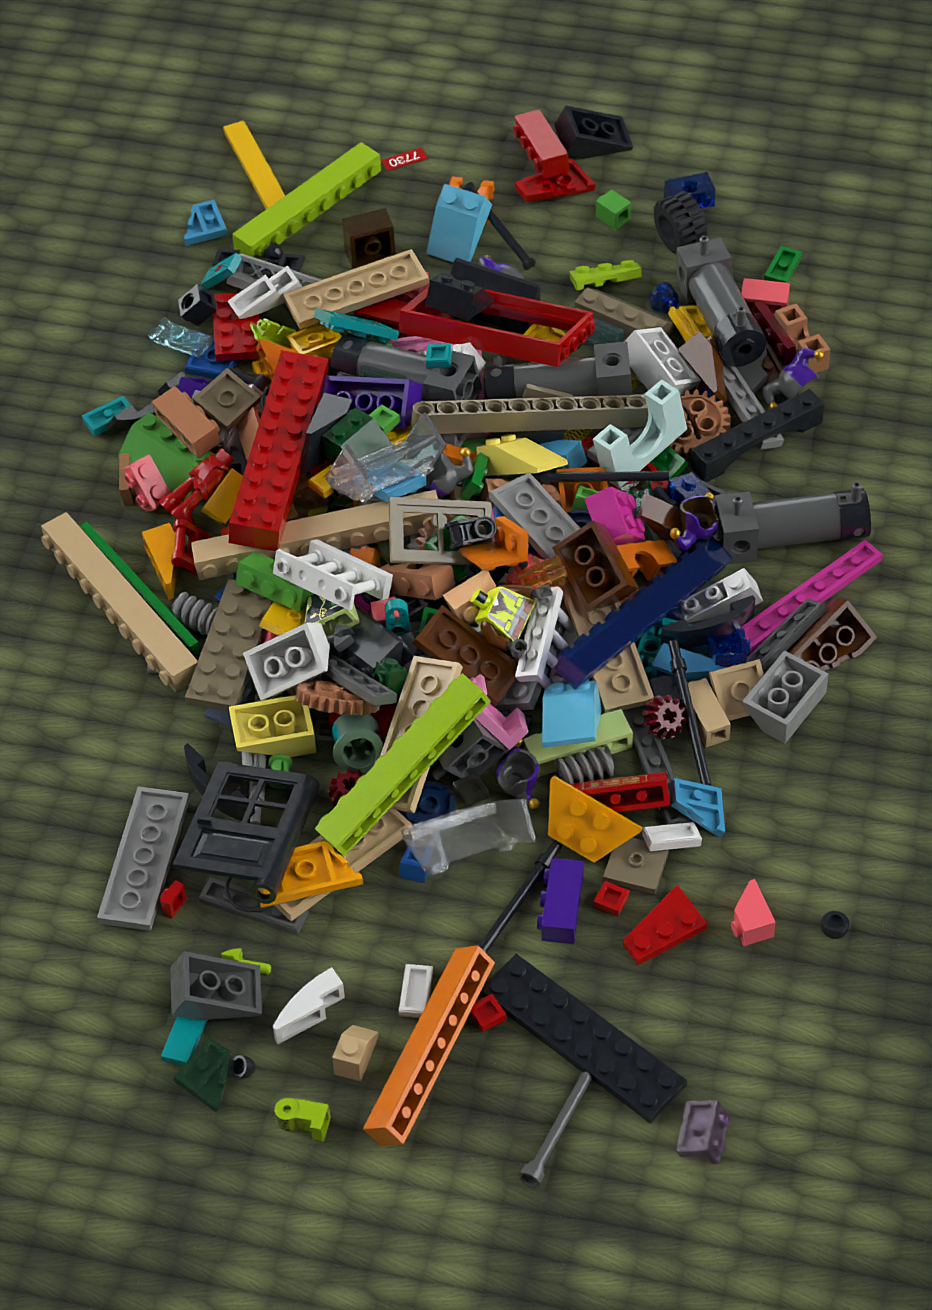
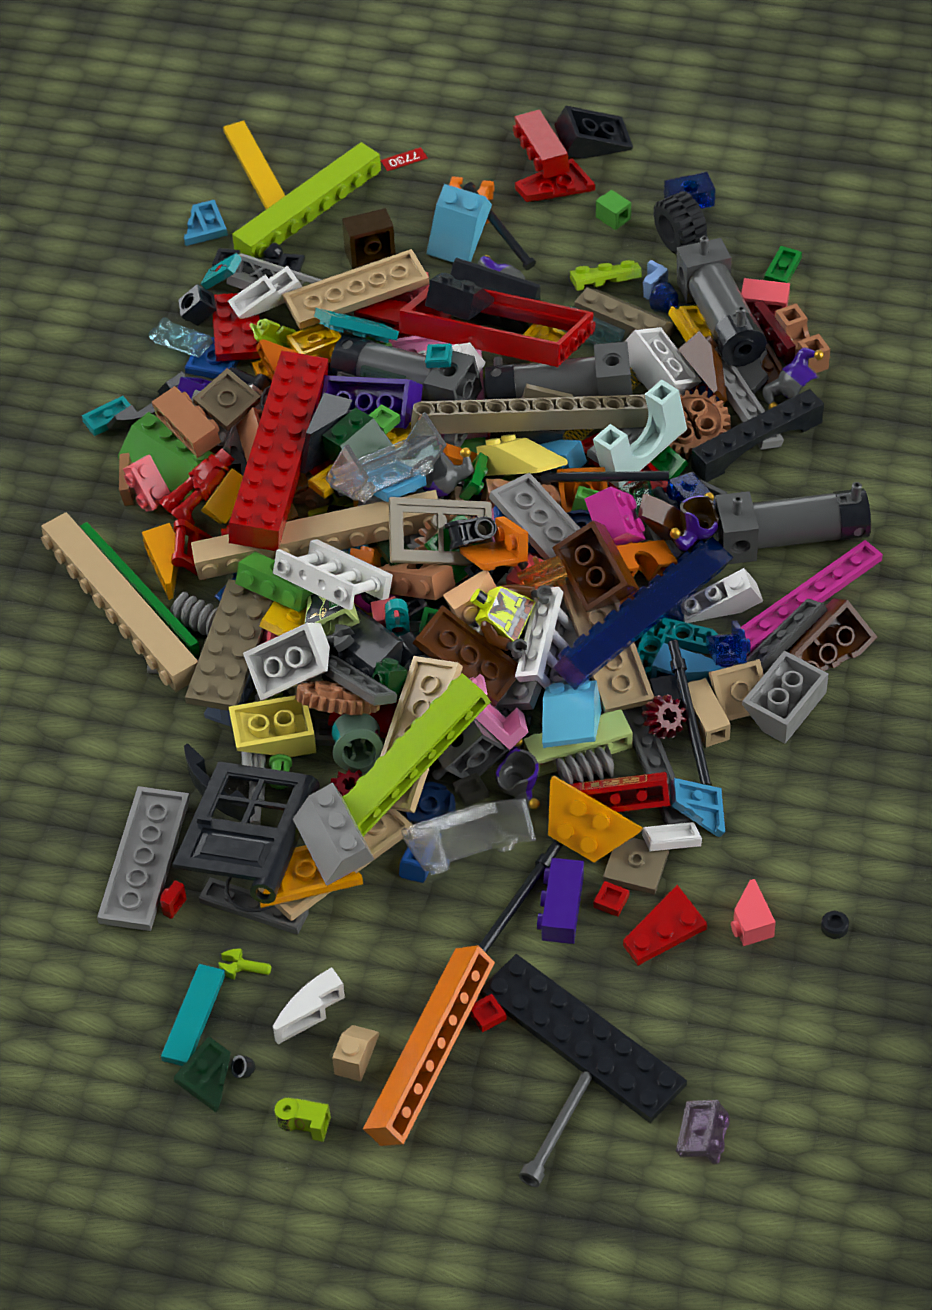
(214, 988): dark grey slope -> none
(331, 834): none -> light grey slope
(415, 990): white tile -> none
(655, 275): none -> light blue bracket
(695, 634): black slope -> none

